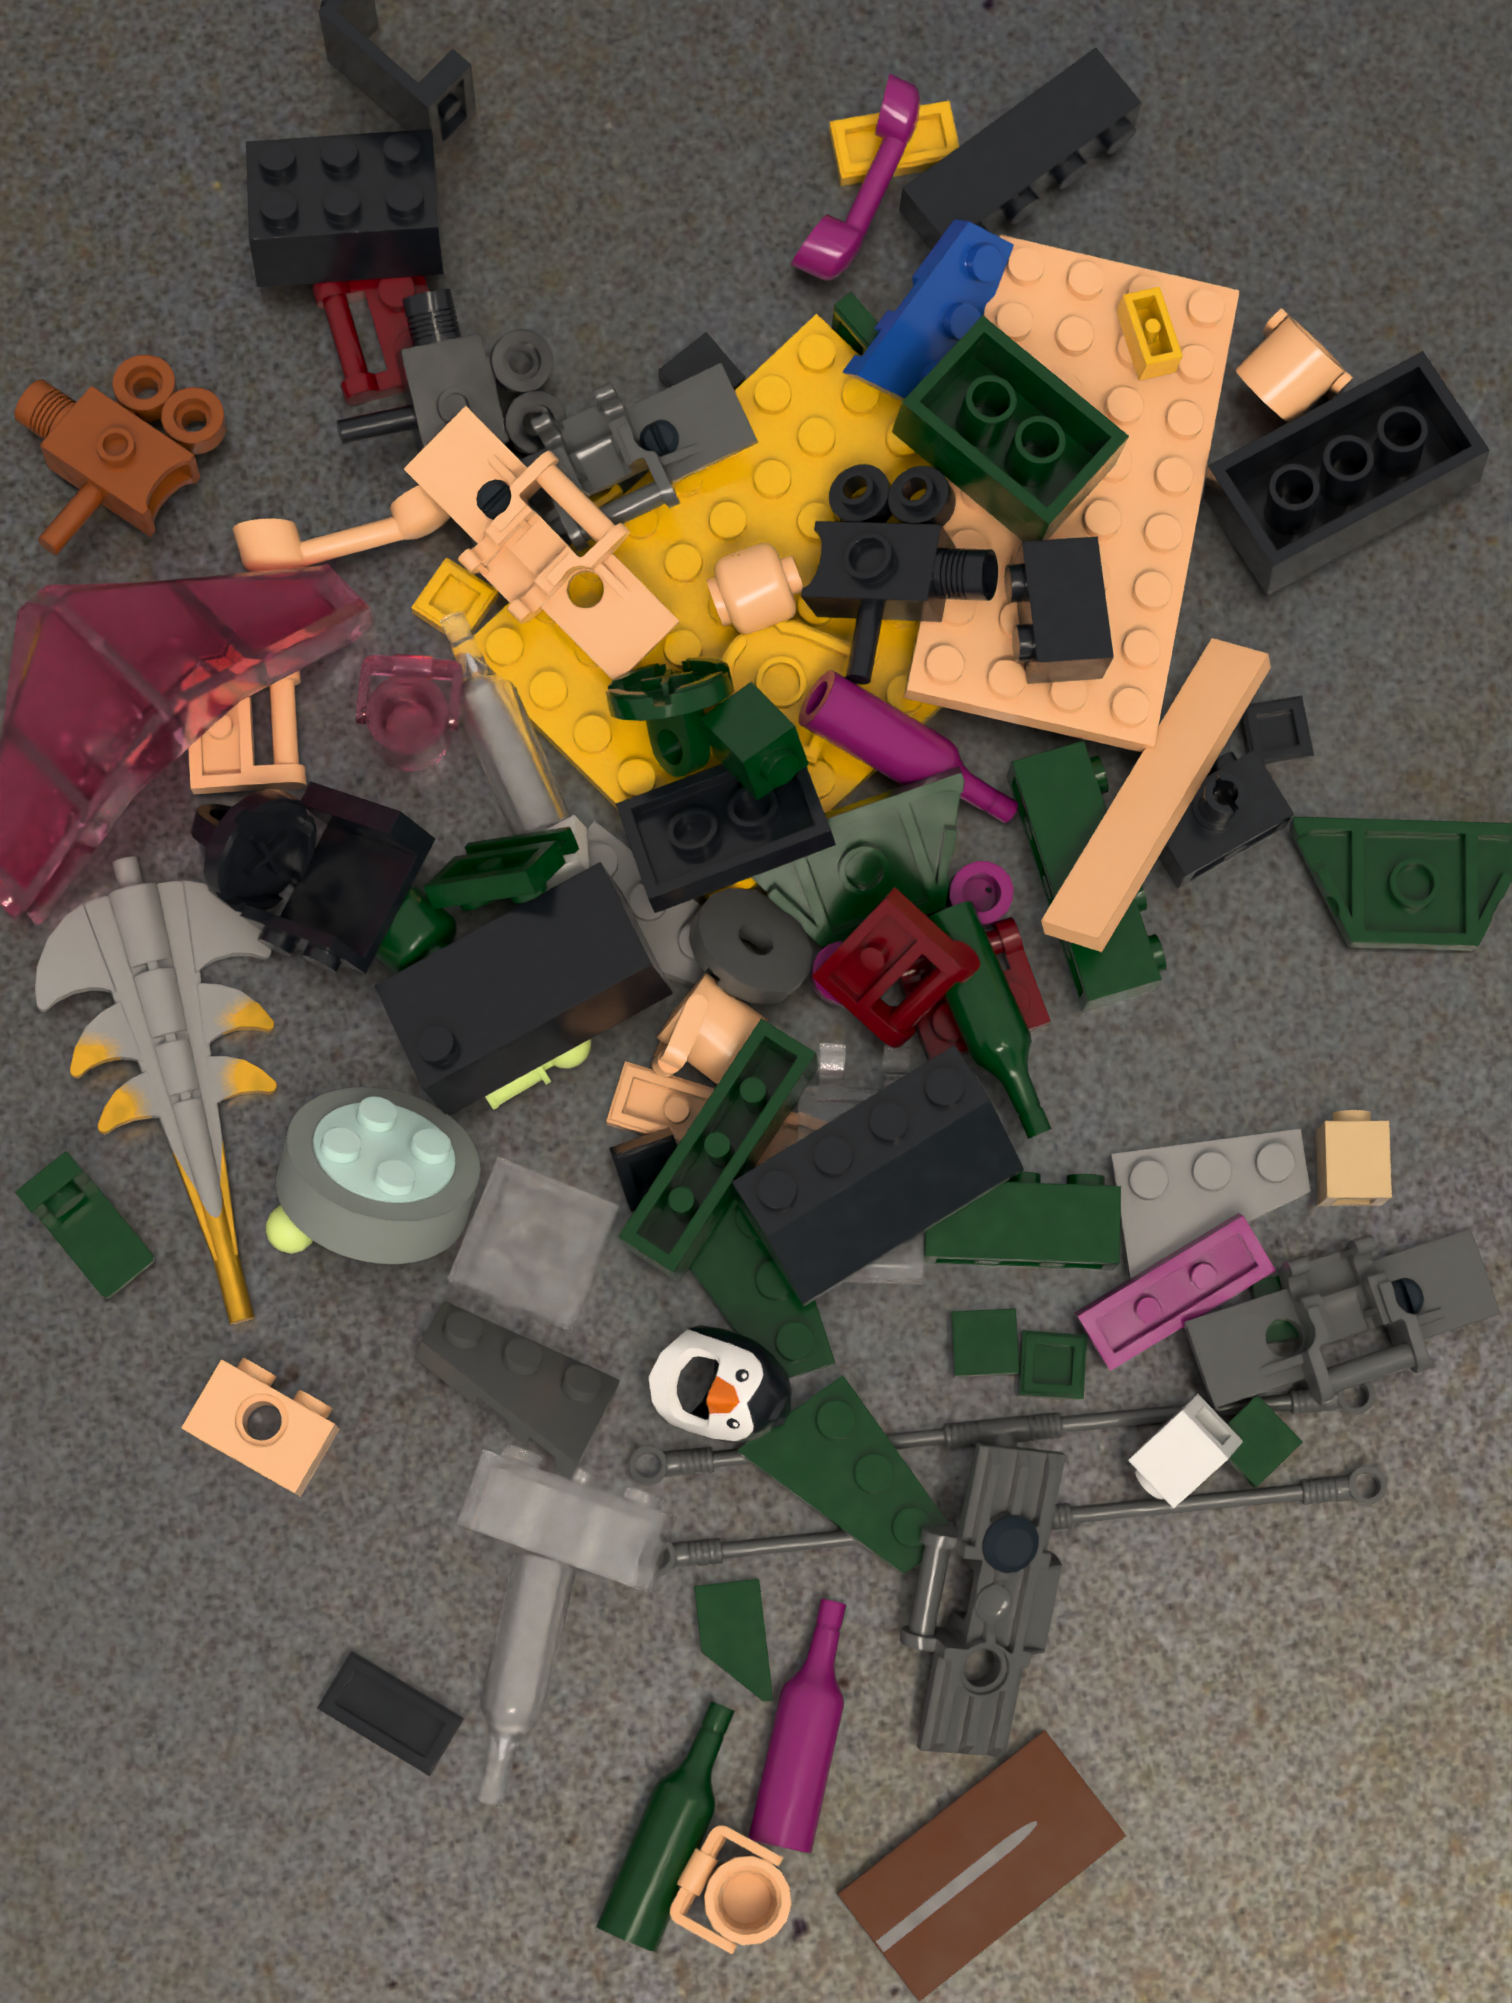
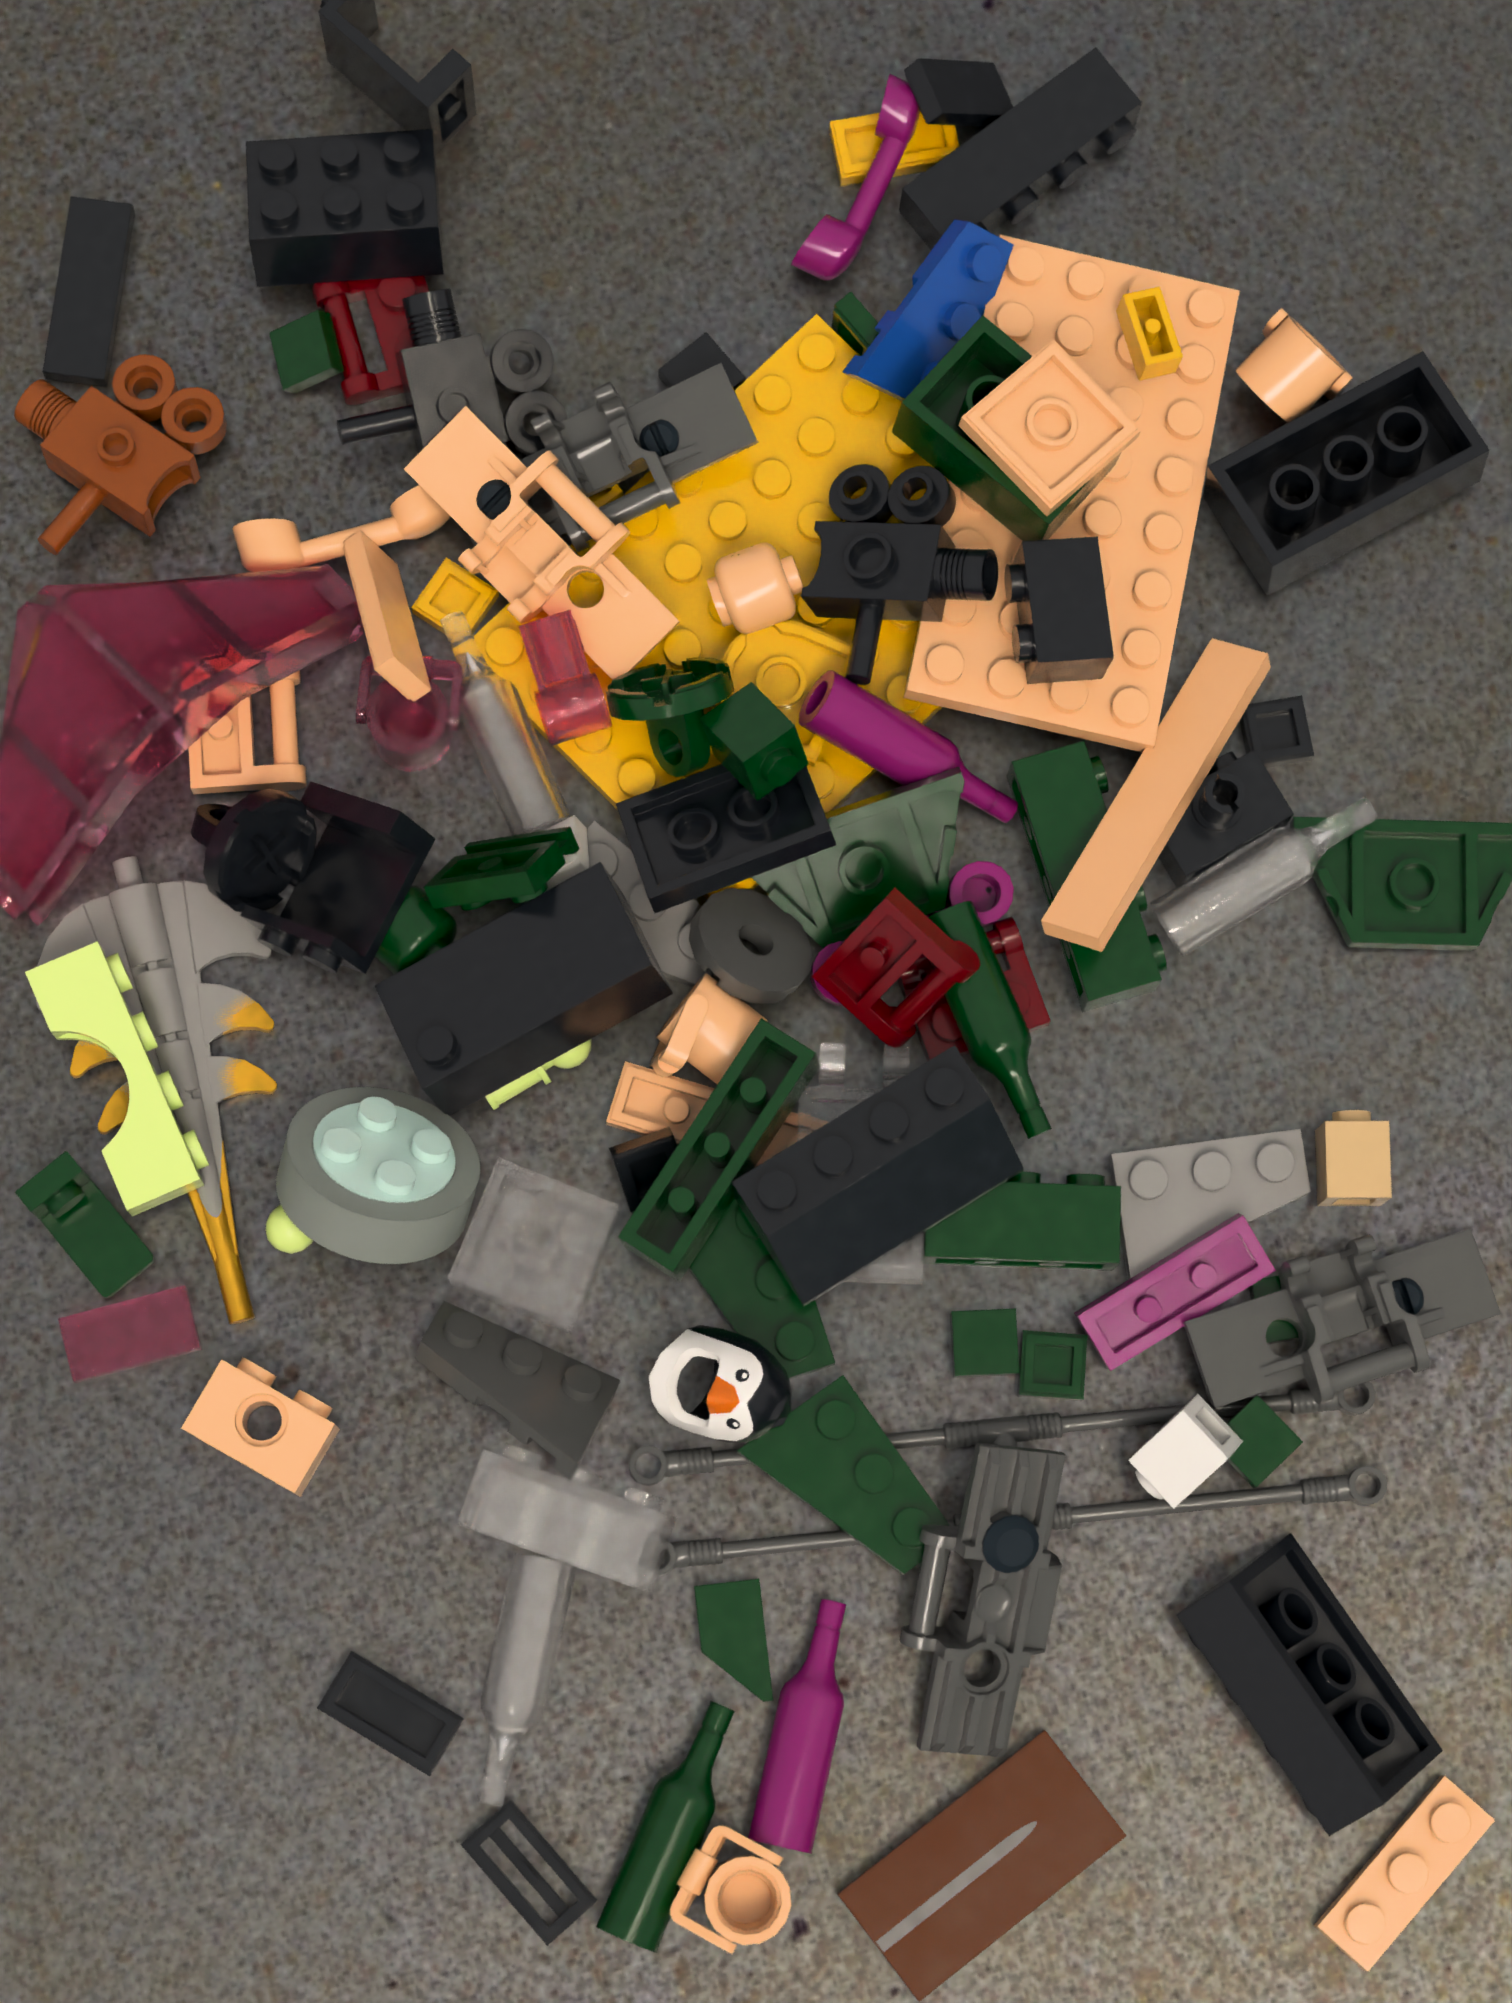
(86, 1003): none -> yellowish green arch
(88, 291): none -> black tile
(130, 1334): none -> clear pink tile
(306, 351): none -> dark green tile
(386, 617): none -> light nougat tile
(492, 1829): none -> black tile
(567, 692): none -> clear pink piece
(958, 91): none -> black tile
(1049, 427): none -> light nougat tile
(1252, 878): none -> clear piece
(1310, 1685): none -> black slope
(1404, 1873): none -> light nougat plate

